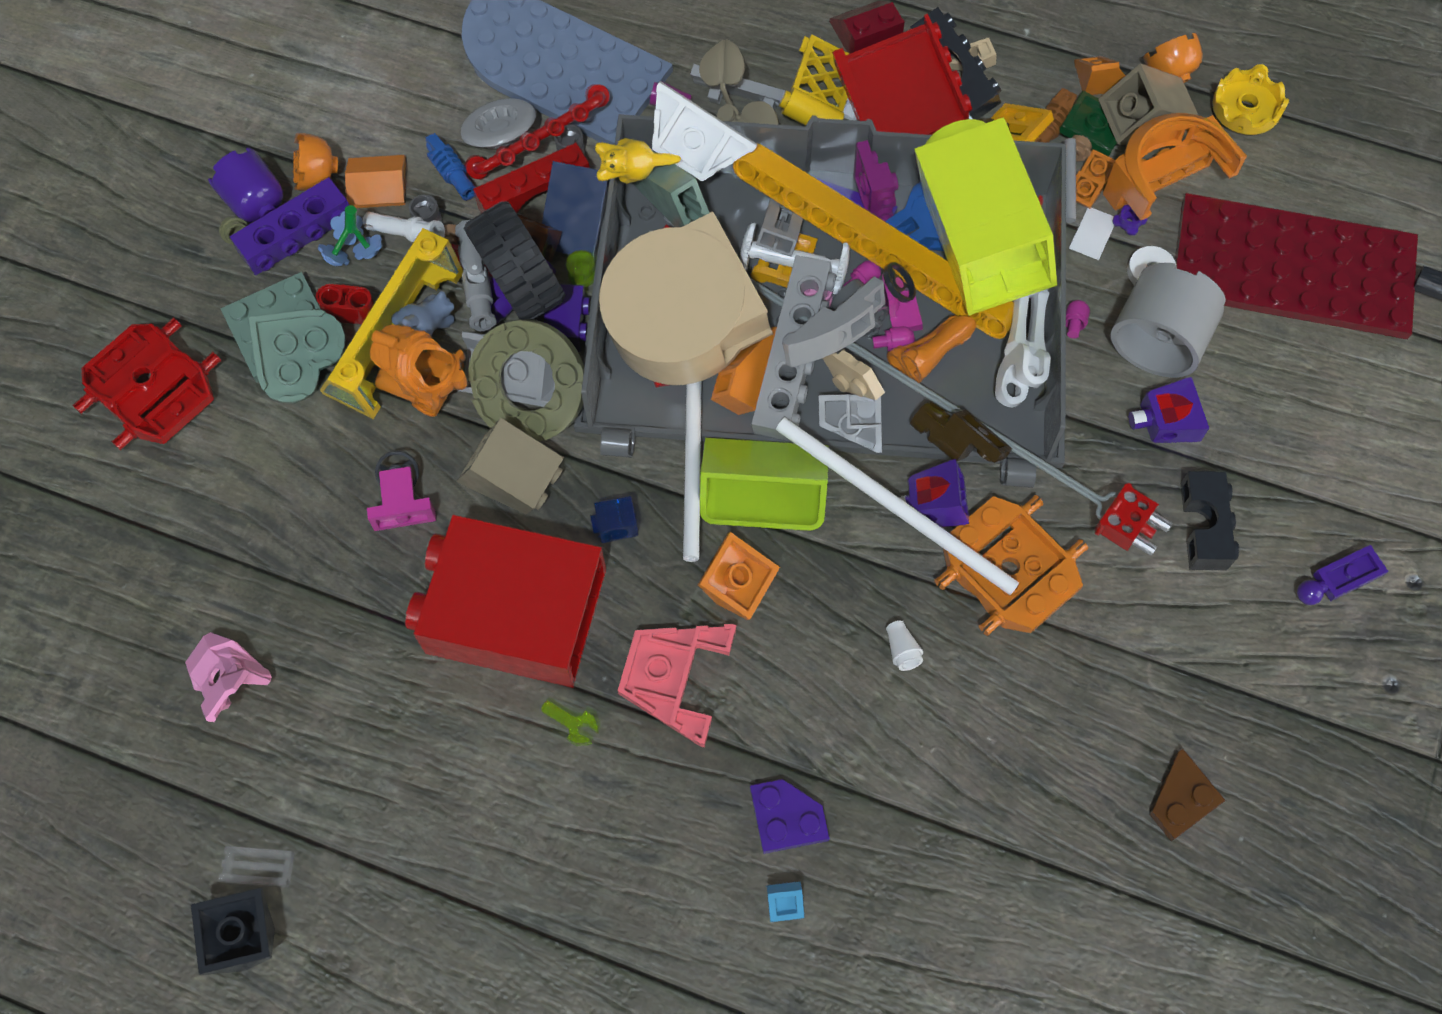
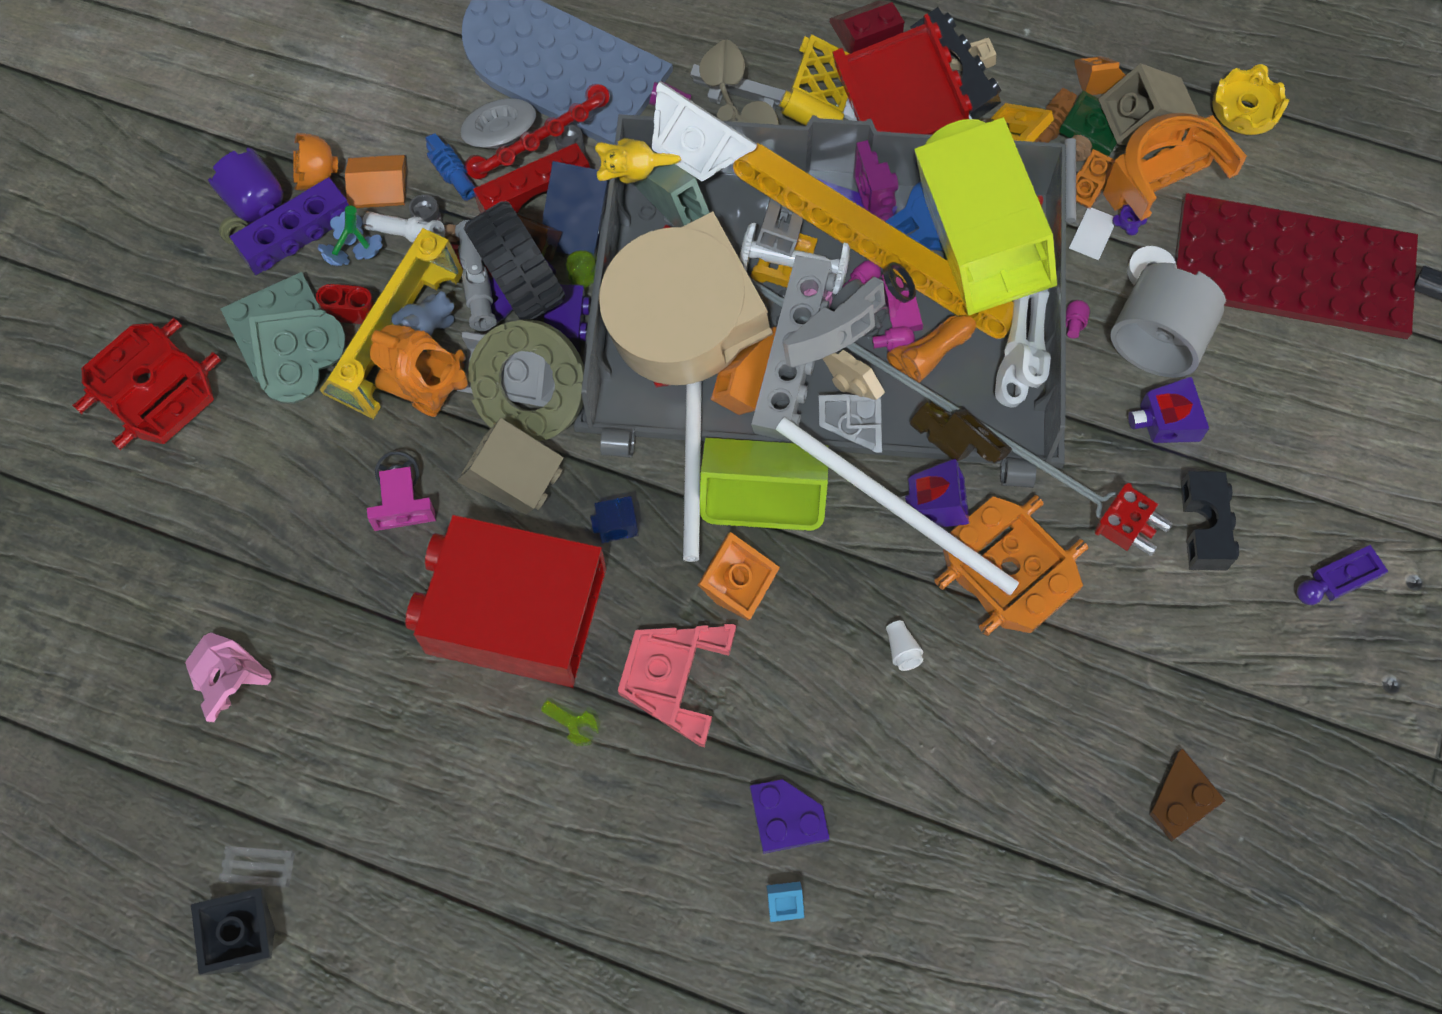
(1177, 57): orange cylinder -> none

